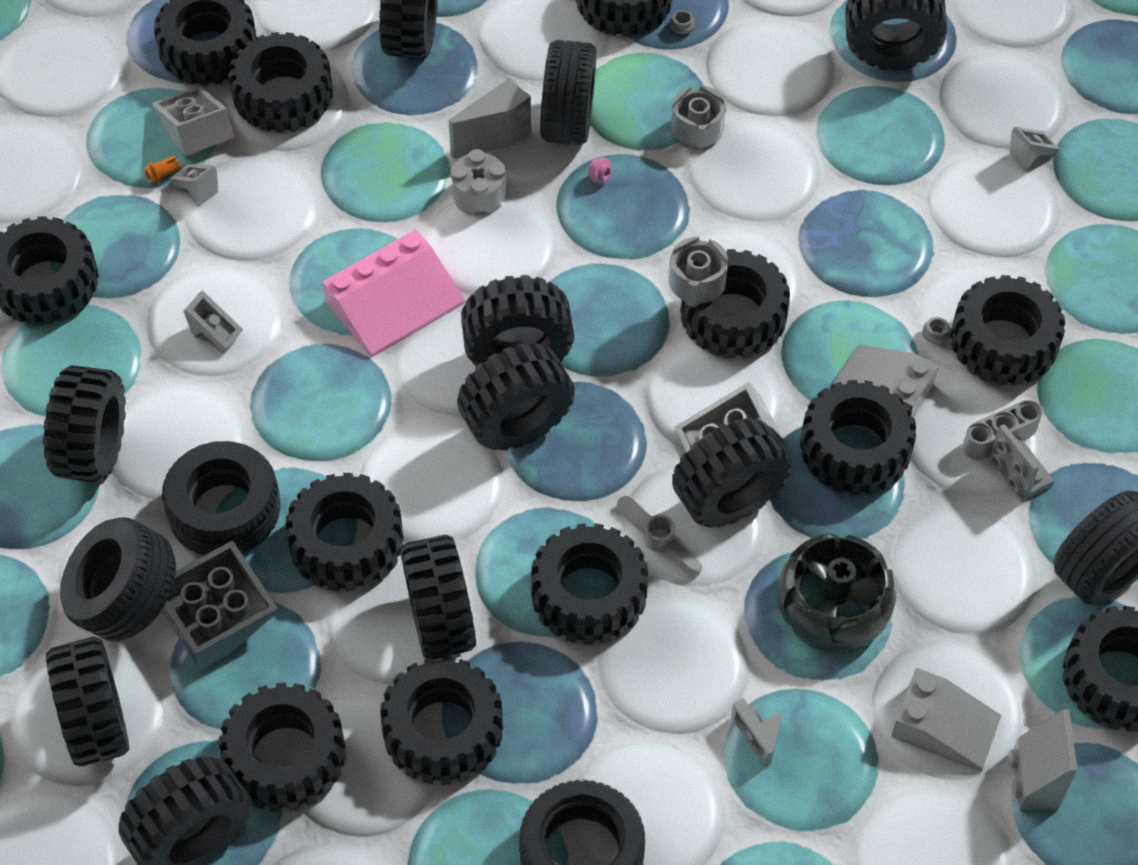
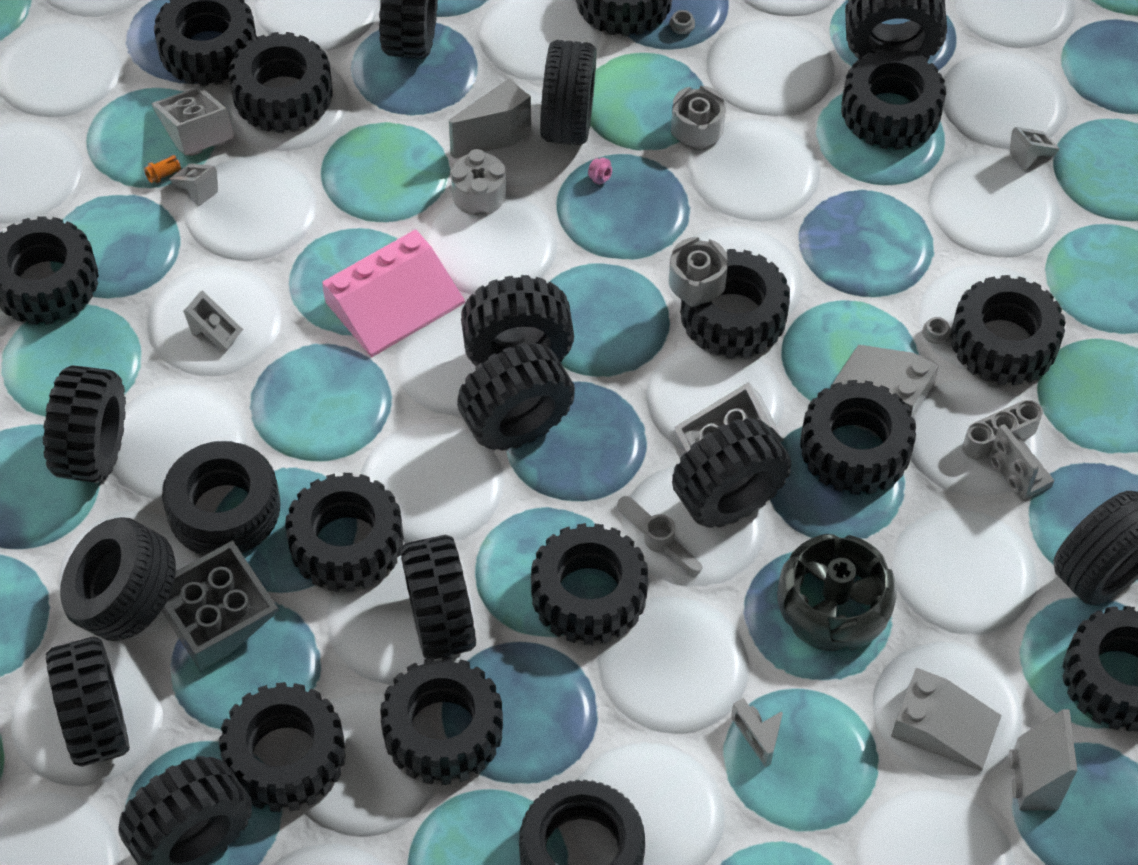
(890, 123): none -> black tyre

